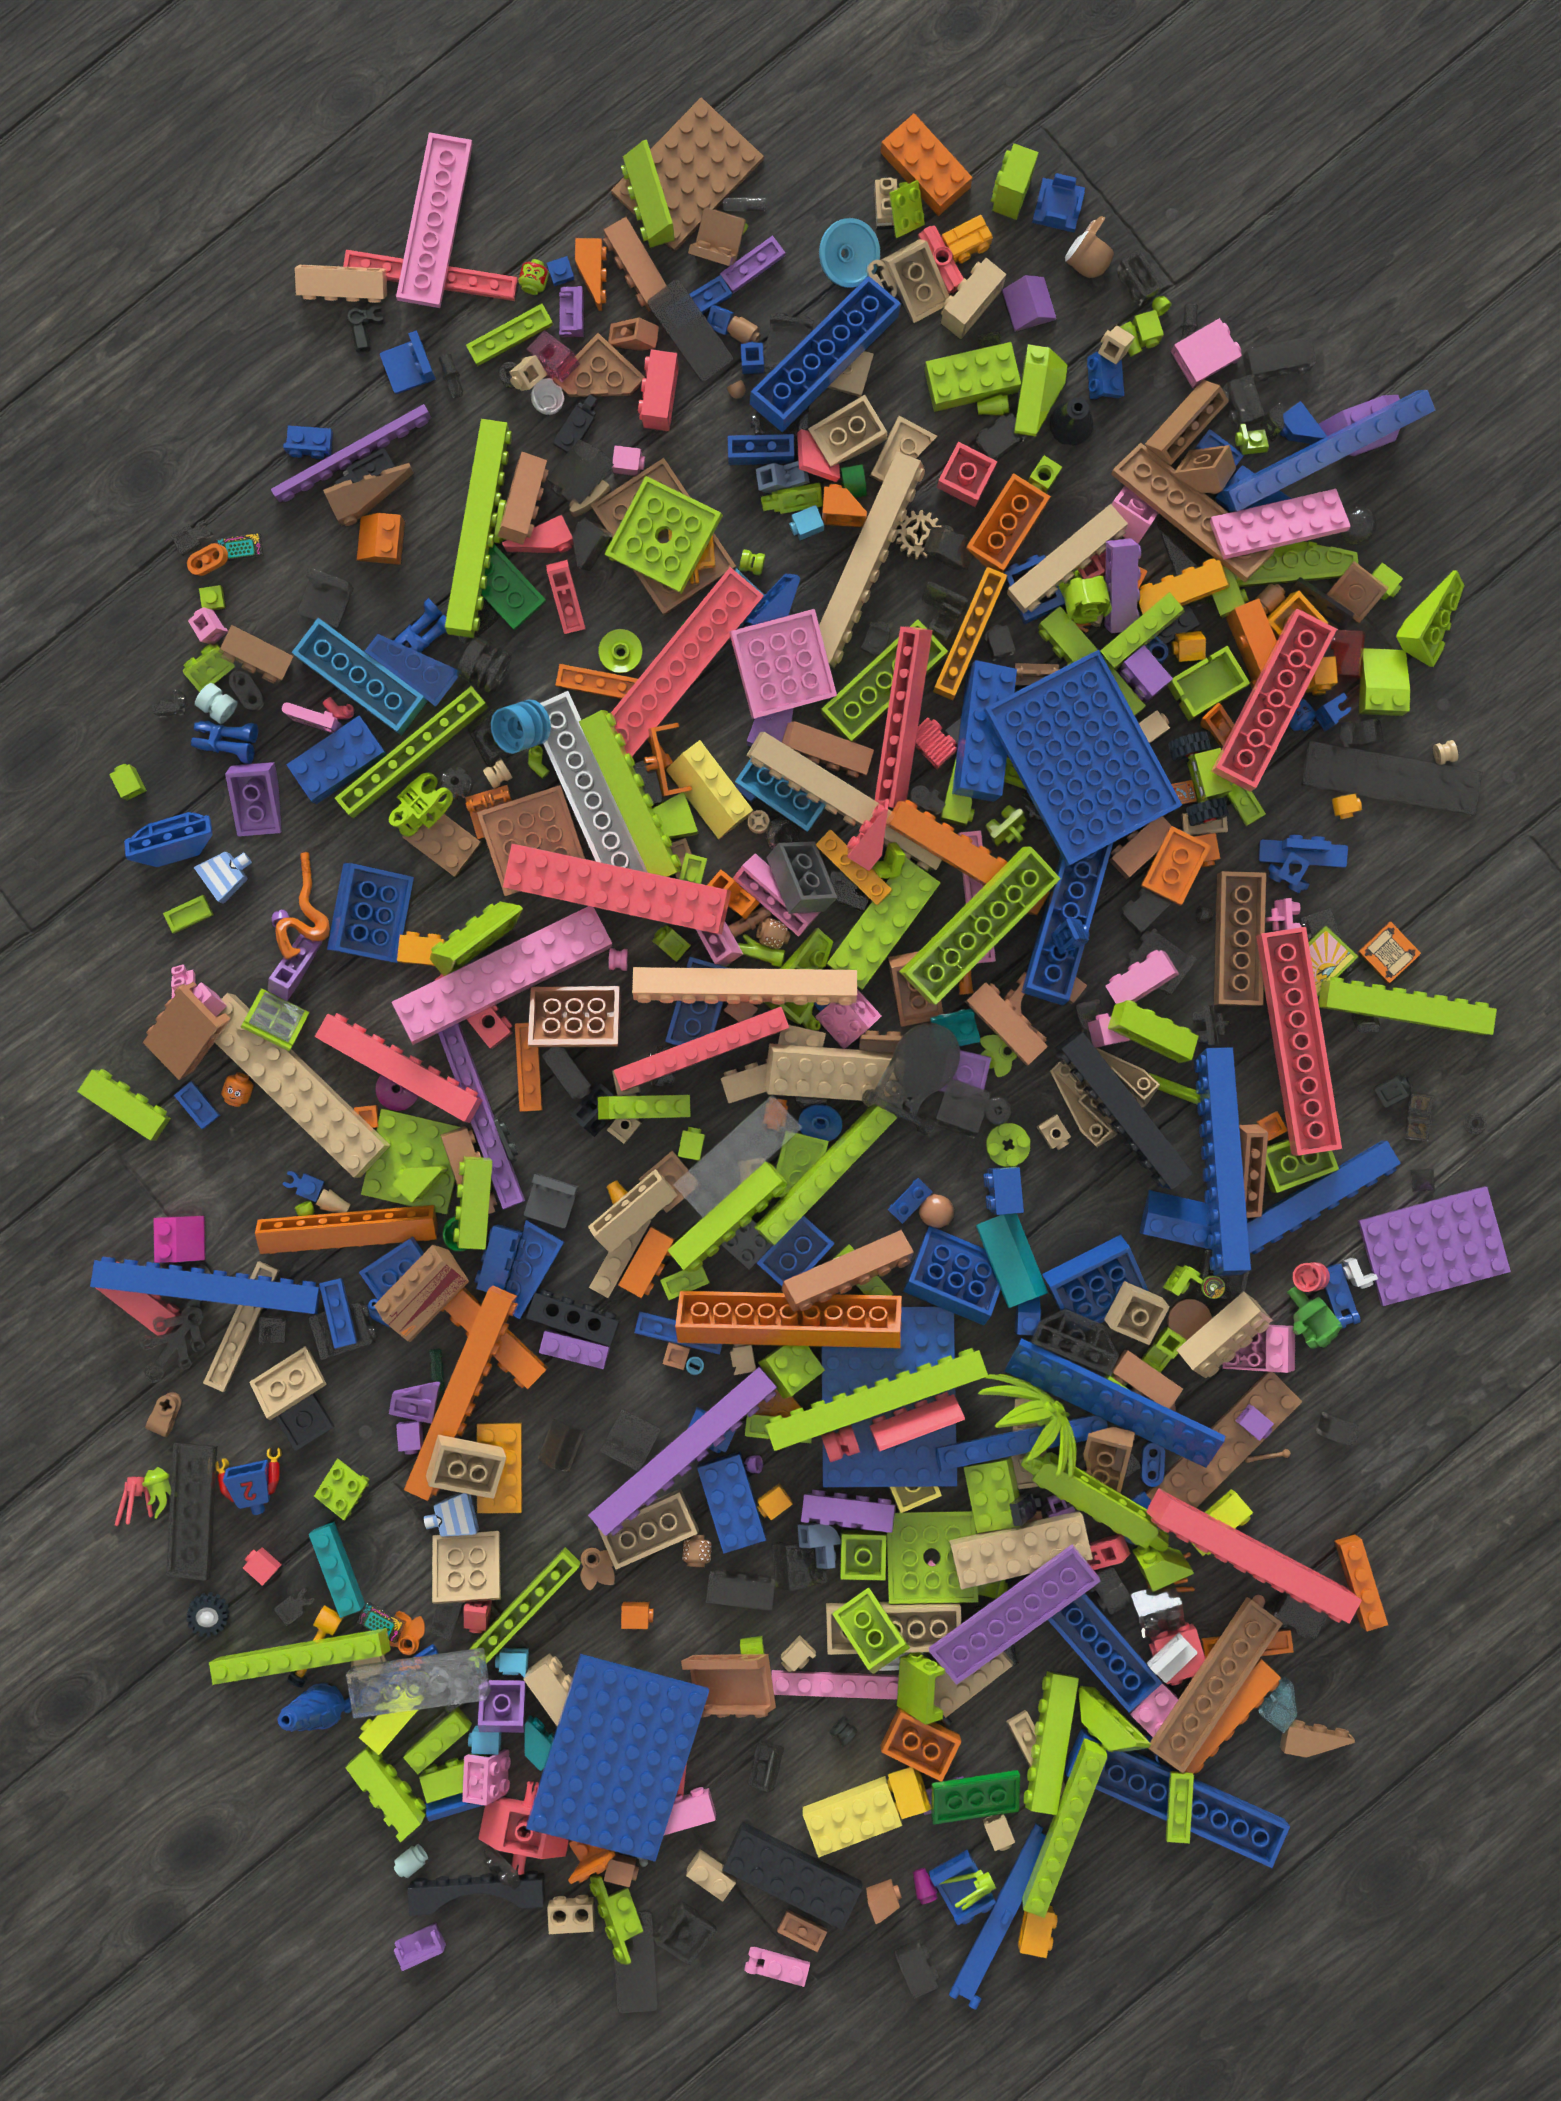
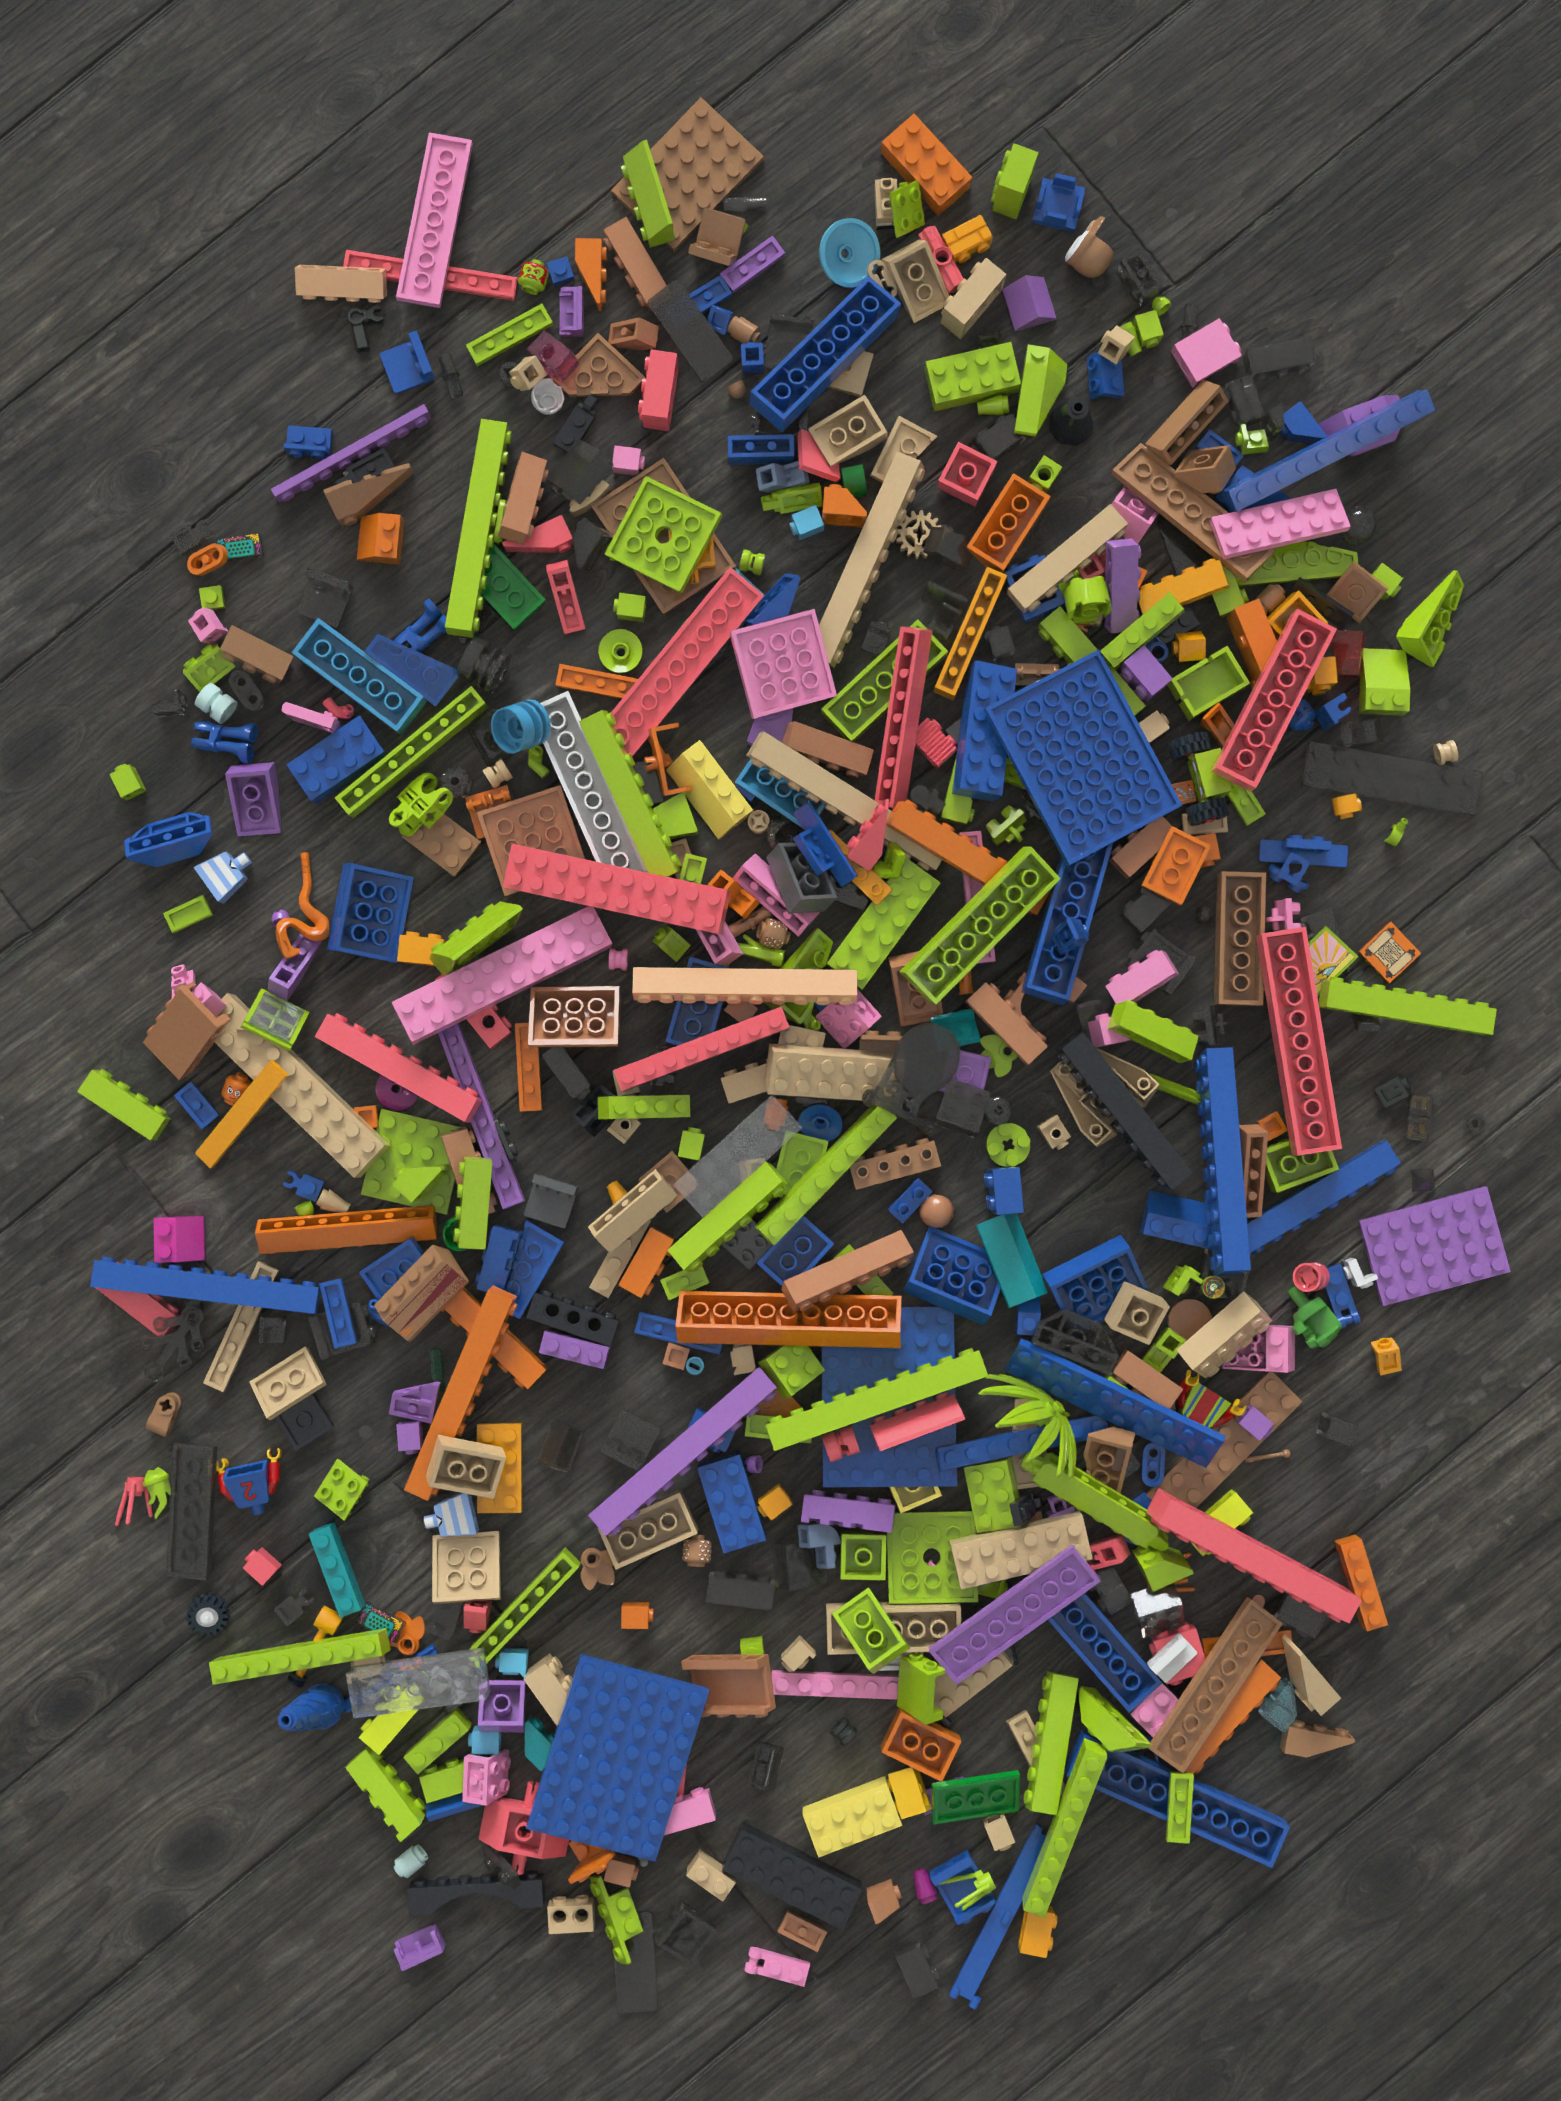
(241, 1113): none -> light orange tile
(630, 607): none -> lime brick
(820, 847): none -> blue bracket
(895, 1164): none -> medium nougat brick
(1204, 1405): none -> torso
(1309, 1683): none -> tan slope
(1387, 1356): none -> light orange bracket
(1397, 832): none -> lime piece

